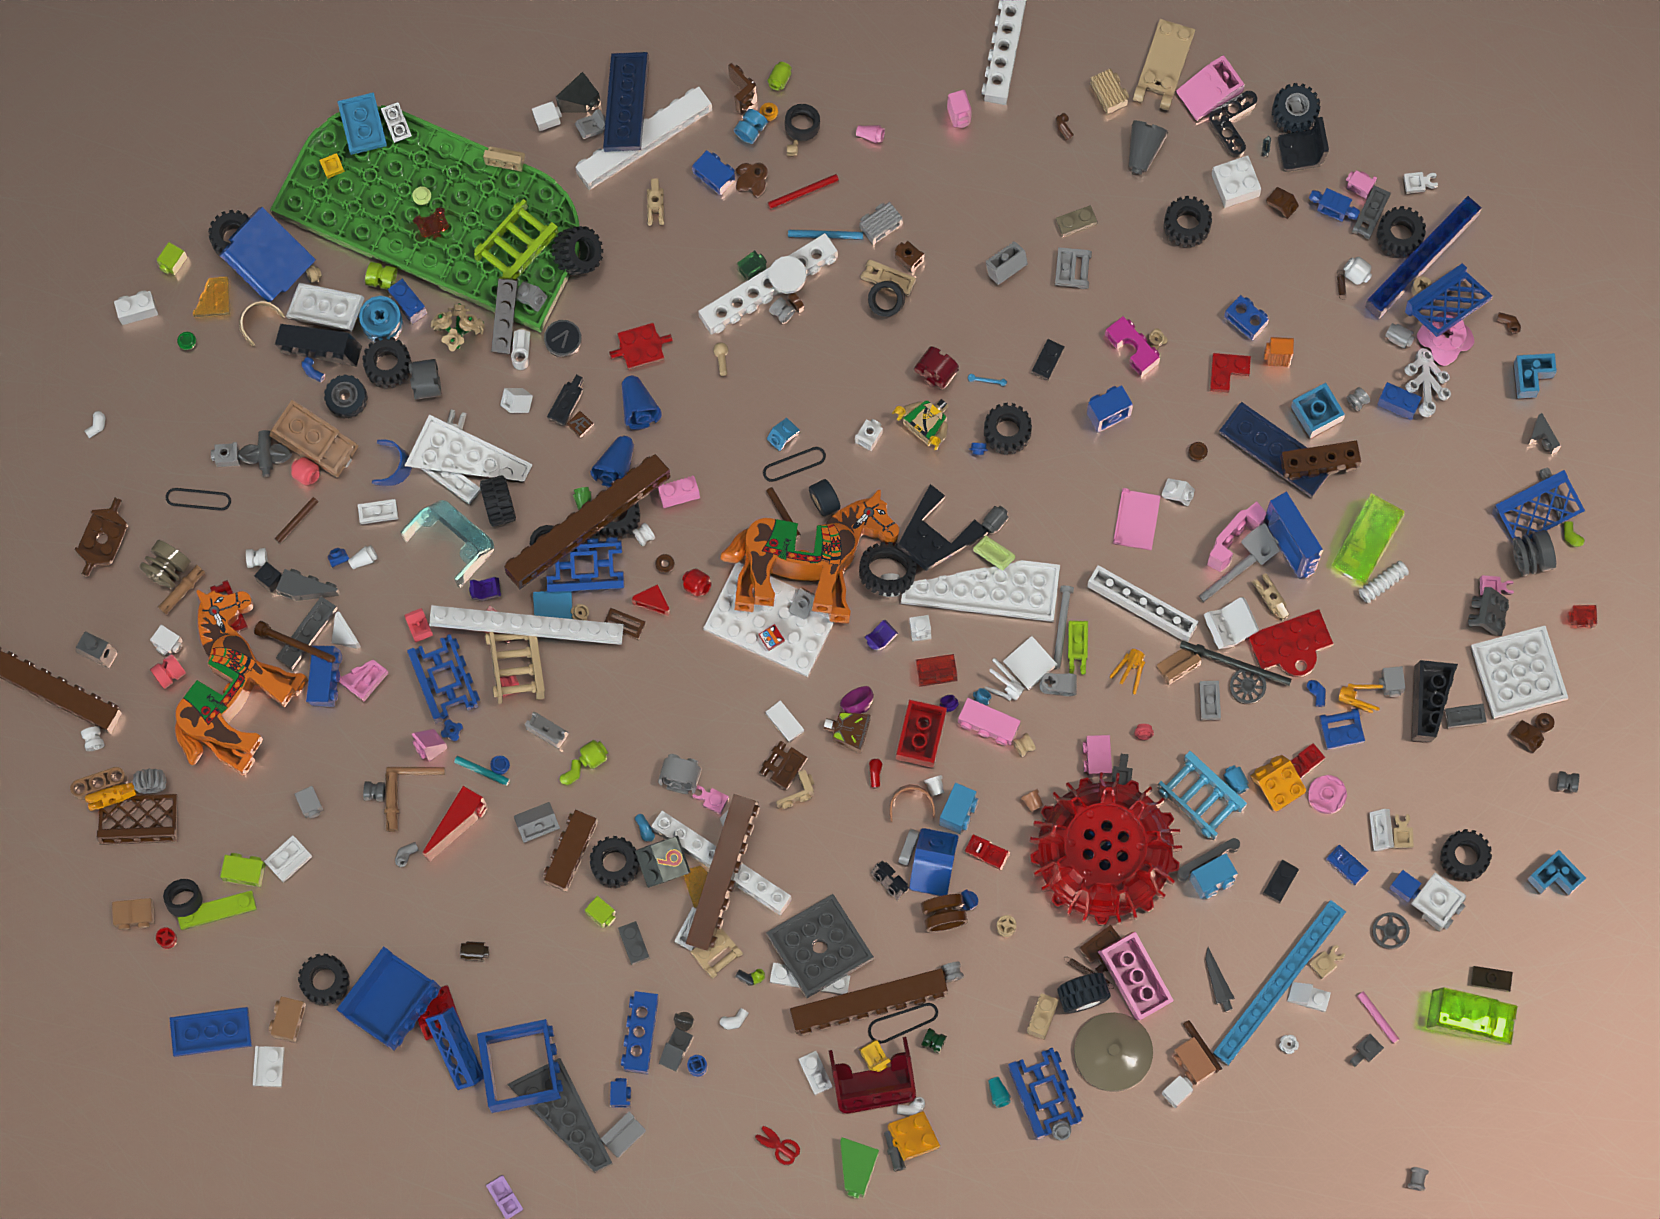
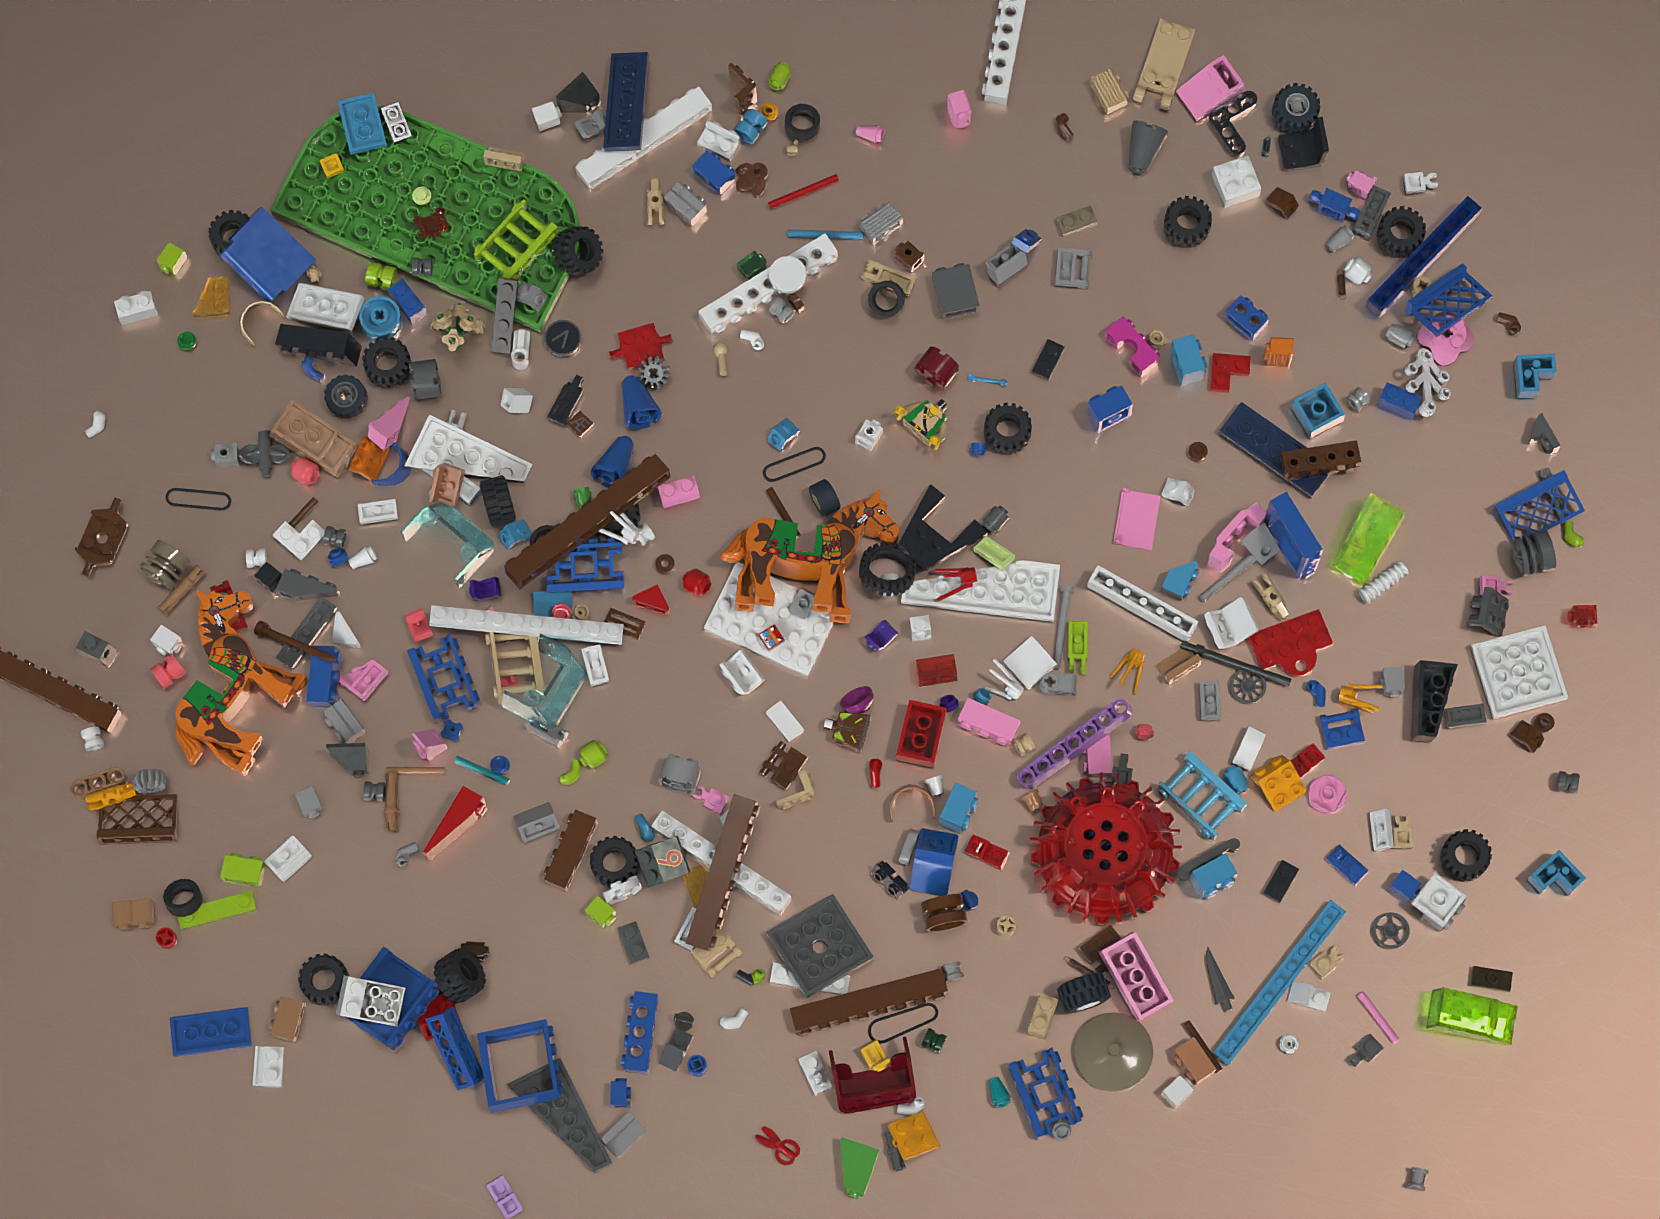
(299, 543): none -> white plate
(335, 537): none -> dark grey wheel
(344, 722): none -> light grey brick
(351, 756): none -> pearl dark grey slope
(368, 459): none -> orange bracket
(370, 1001): none -> white slope
(387, 428): none -> bright pink slope
(422, 266): none -> dark grey wheel
(446, 484): none -> nougat bracket
(459, 975): none -> black tyre
(515, 533): none -> dark azure bracket
(549, 707): none -> clear light blue windscreen
(561, 610): none -> coral plate
(595, 665): none -> white plate
(620, 891): none -> white plate
(630, 531): none -> white plant
(661, 372): none -> light grey gear
(686, 203): none -> light grey brick
(719, 140): none -> white bracket
(742, 673): none -> white bracket
(754, 337): none -> white arm
(955, 291): none -> dark grey brick
(966, 574): none -> red plant
(1026, 240): none -> blue plate
(1065, 744): none -> medium lavender beam
(1178, 580): none -> dark azure slope
(1188, 360): none -> dark azure brick
(1248, 748): none -> white slope
(1340, 238): none -> light grey cone

